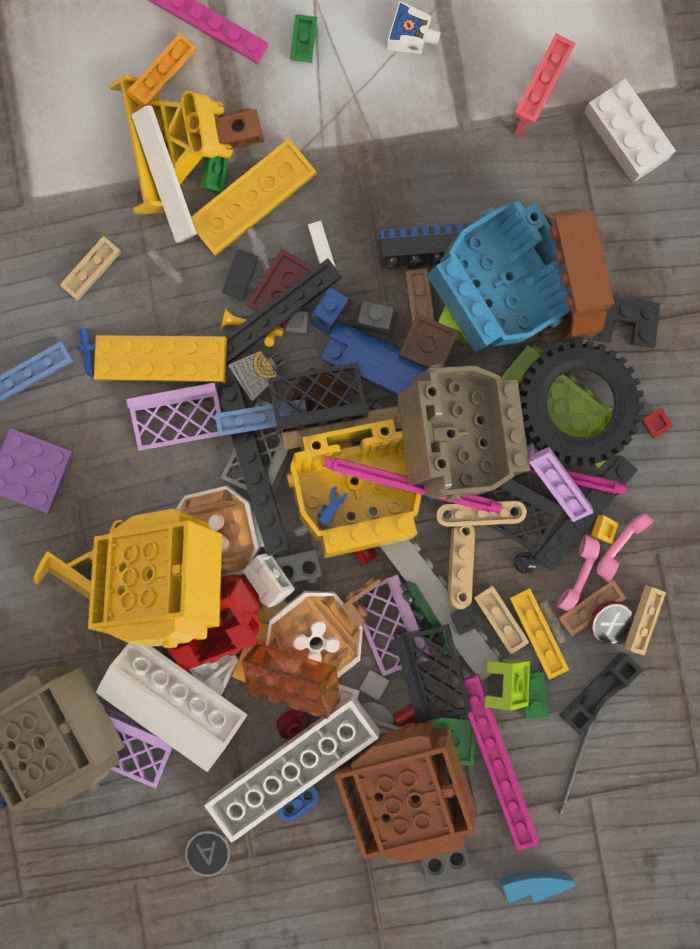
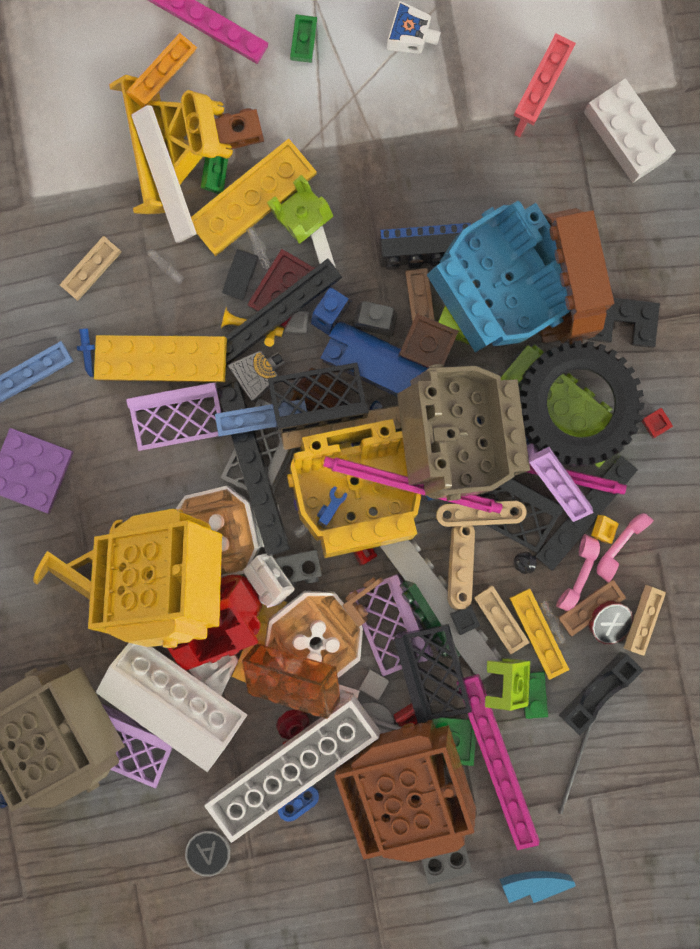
(301, 212): none -> lime panel

